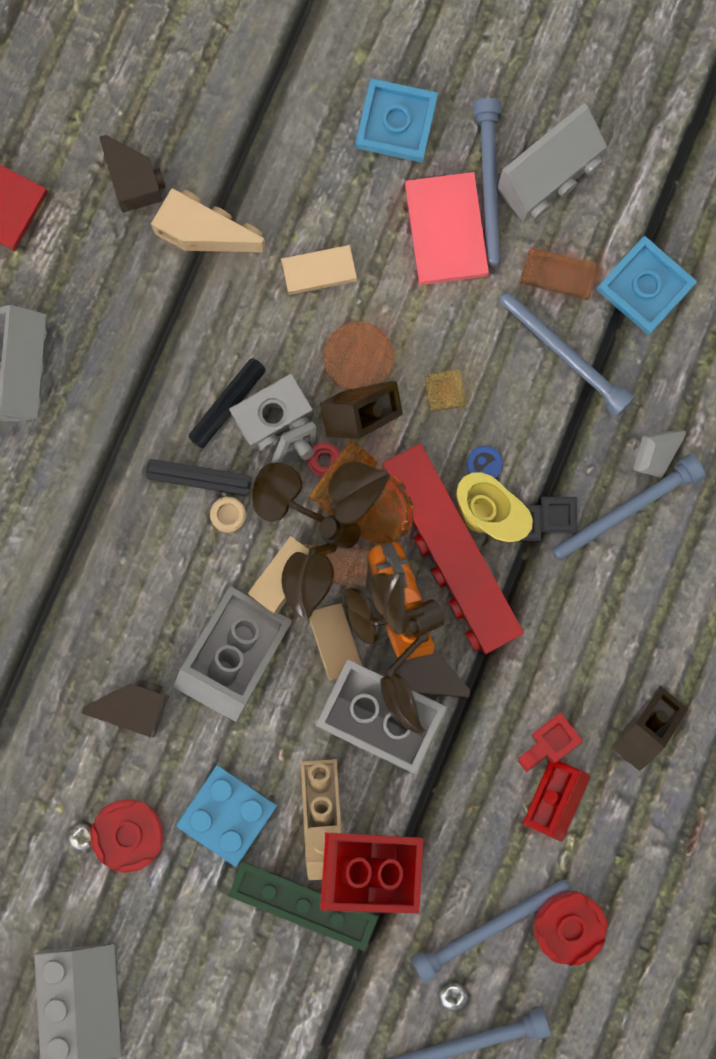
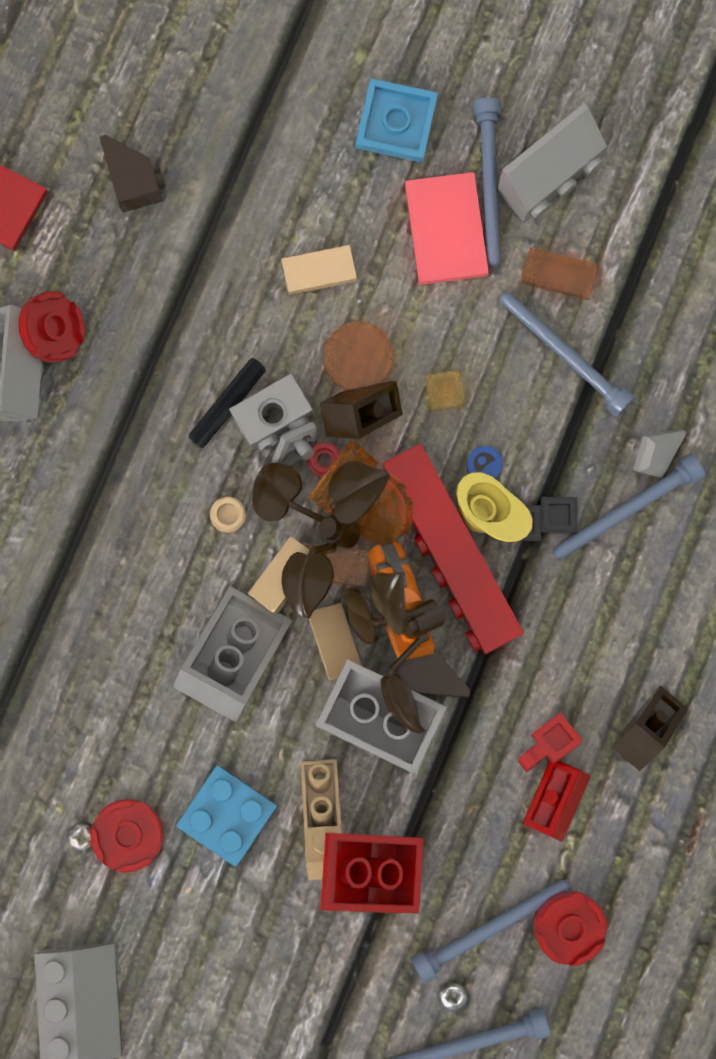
(51, 327): none -> red tile
(131, 708): dark brown slope -> none
(198, 228): tan slope -> none
(198, 477): black axle -> none
(300, 905): dark green plate -> none
(646, 285): dark azure plate -> none

